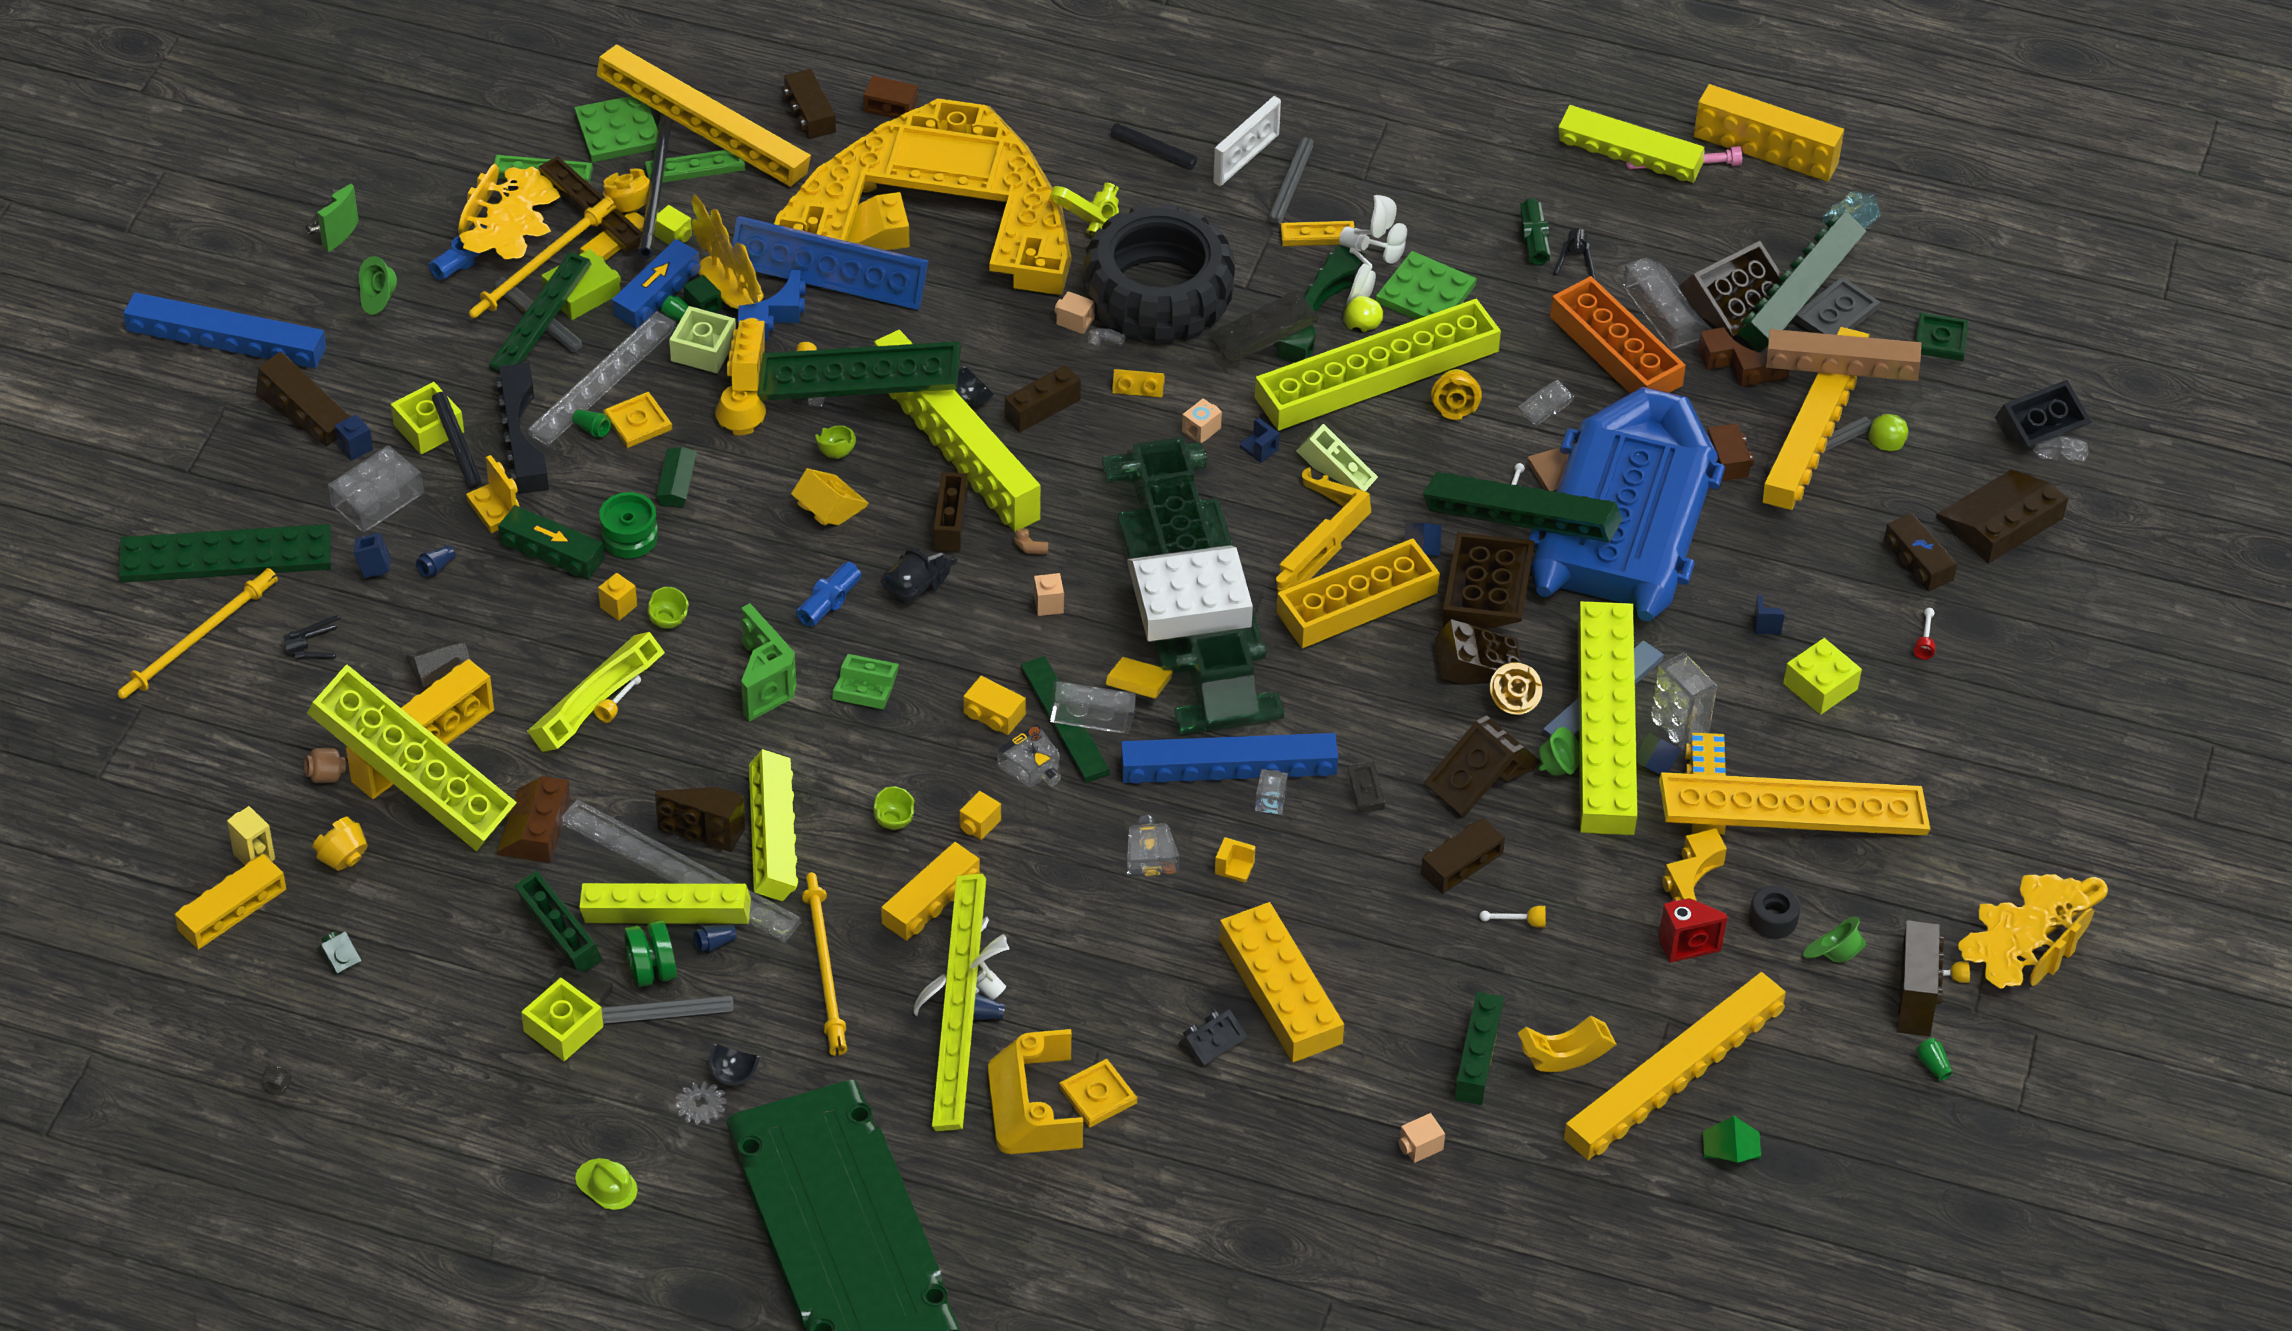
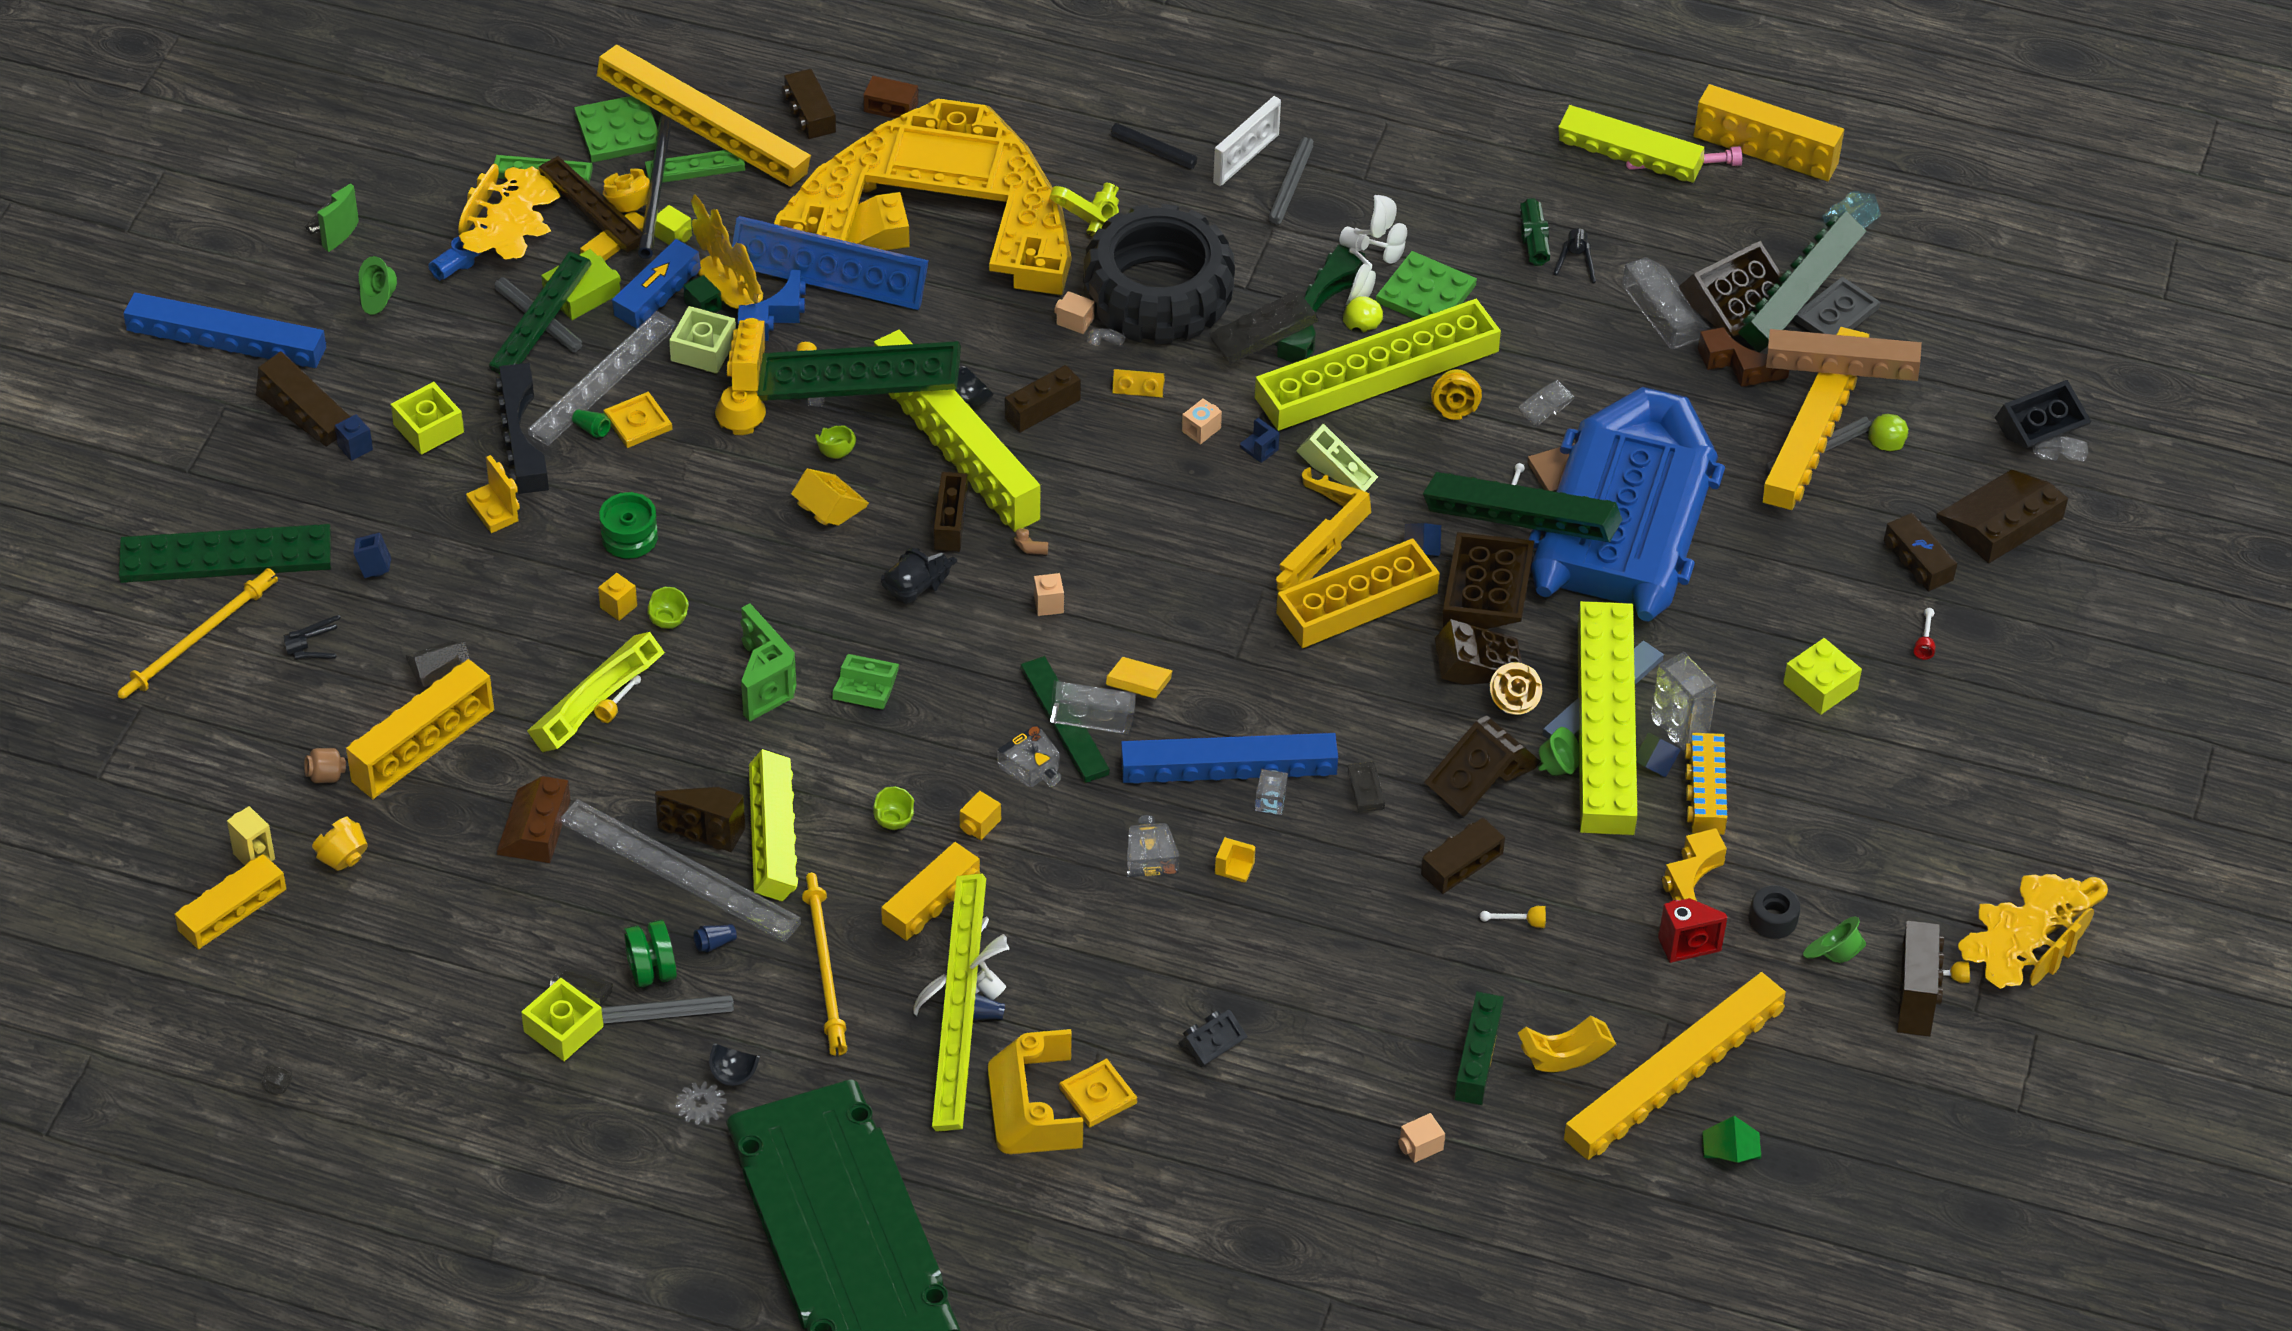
(339, 952): bracket -> none
(376, 488): clear brick -> none
(411, 757): neon yellow brick -> none
(434, 561): dark blue cone -> none
(456, 439): black axle -> none
(551, 542): dark green brick -> none
(558, 922): dark green brick -> none
(592, 217): yellow bar -> none
(607, 1183): lime piece -> none
(665, 902): neon yellow brick -> none
(674, 308): green cone -> none
(676, 476): dark green piece -> none
(828, 594): blue piece -> none
(994, 705): yellow brick -> none
(1175, 522): clear green piece -> none
(1191, 592): white slope -> none
(1281, 982): yellow brick -> none
(1313, 233): yellow tile -> none
(1616, 338): orange brick -> none
(1731, 450): reddish brown brick -> none
(1767, 619): dark blue panel -> none
(1794, 804): yellow plate -> none
(1934, 1058): green cone -> none
(1942, 336): dark green tile -> none

